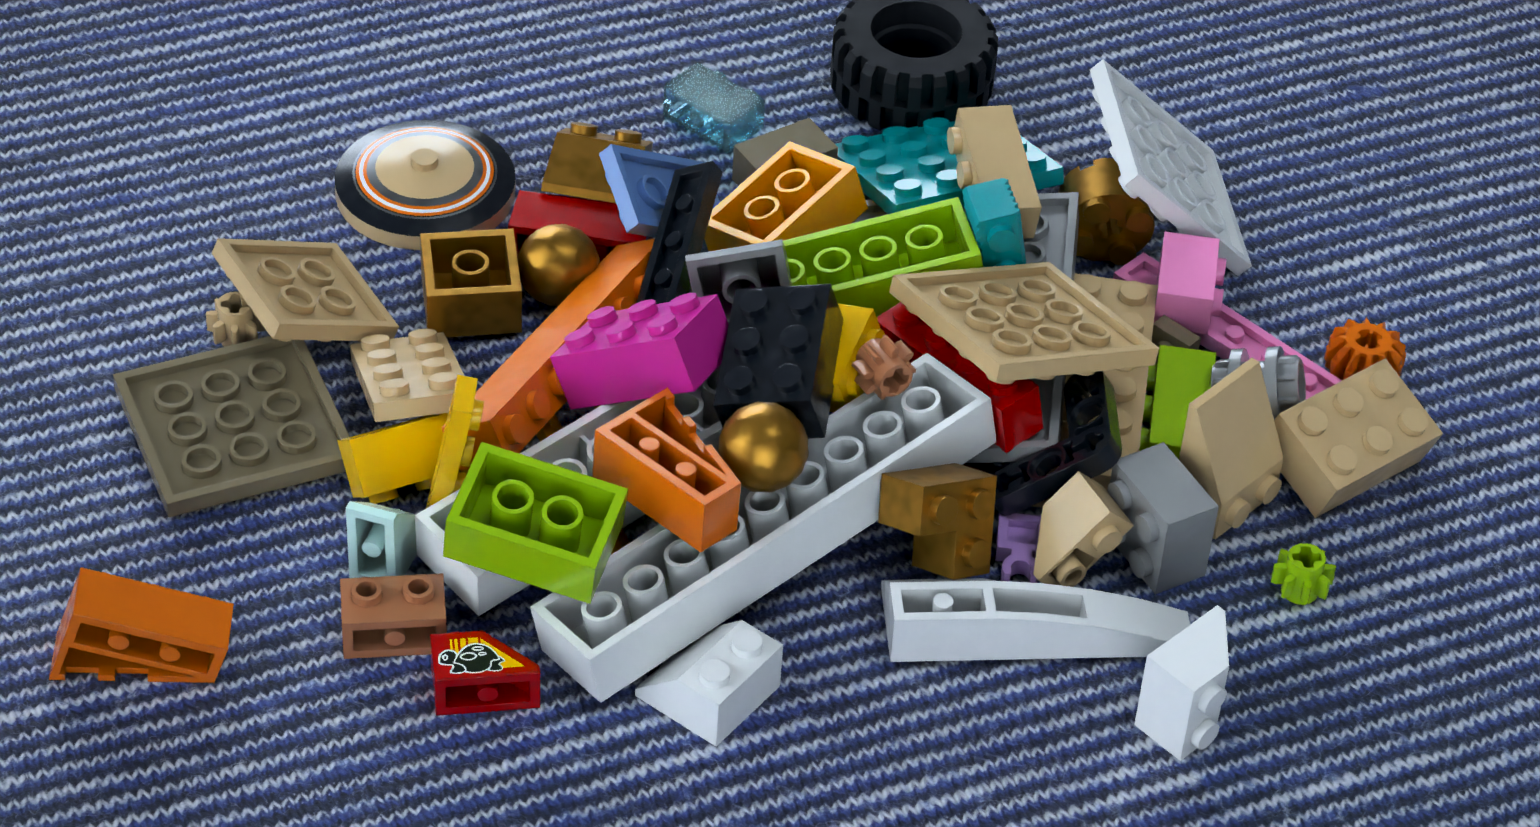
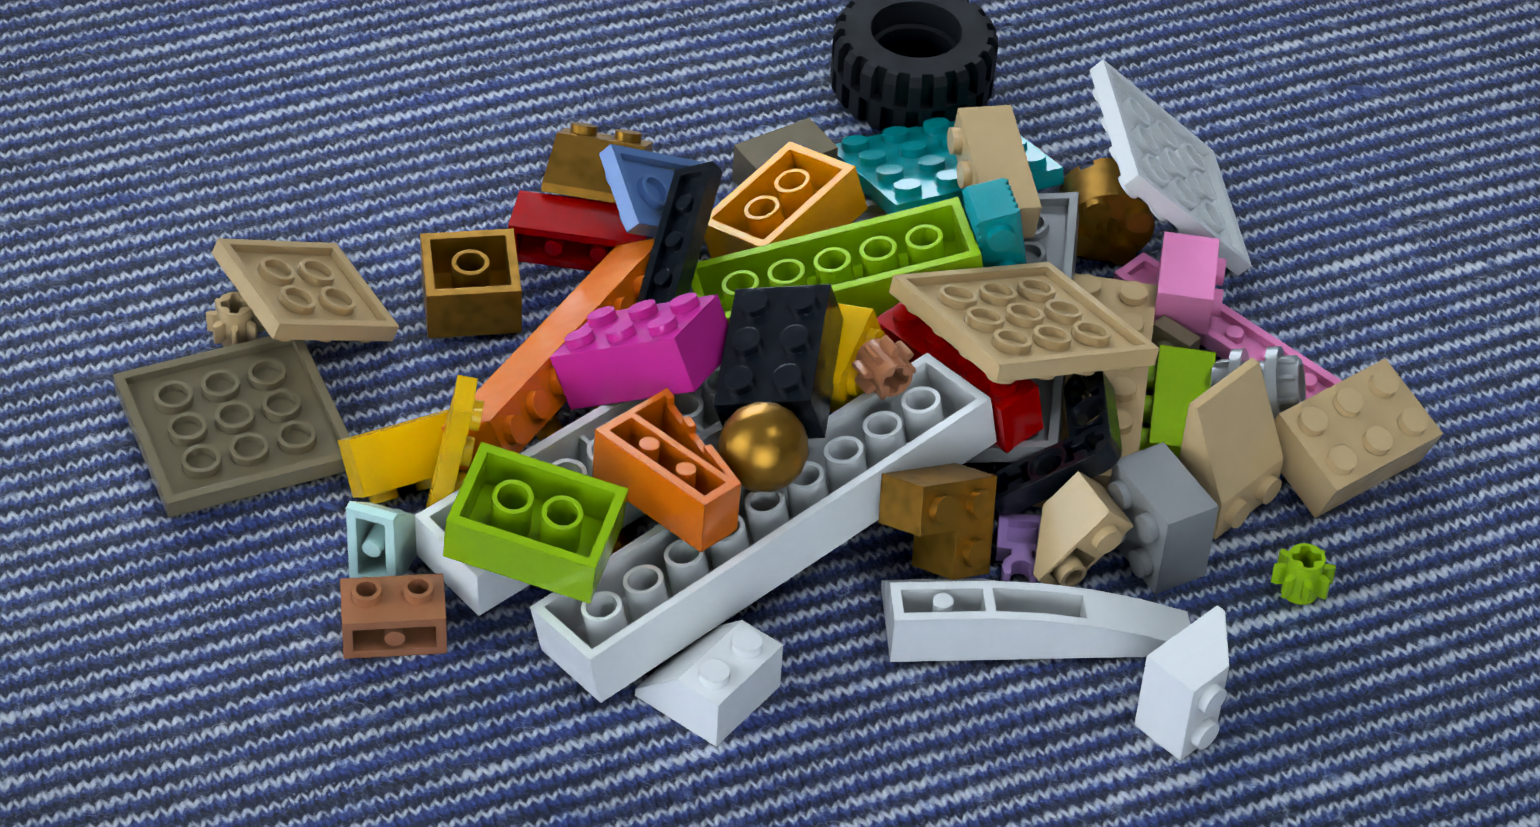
(140, 629): orange wedge -> none
(406, 374): tan plate -> none
(423, 181): dish -> none
(480, 675): slope -> none
(556, 262): pearl gold piece -> none
(713, 107): clear light blue brick -> none
(738, 268): light grey slope -> none
(1362, 345): orange gear -> none

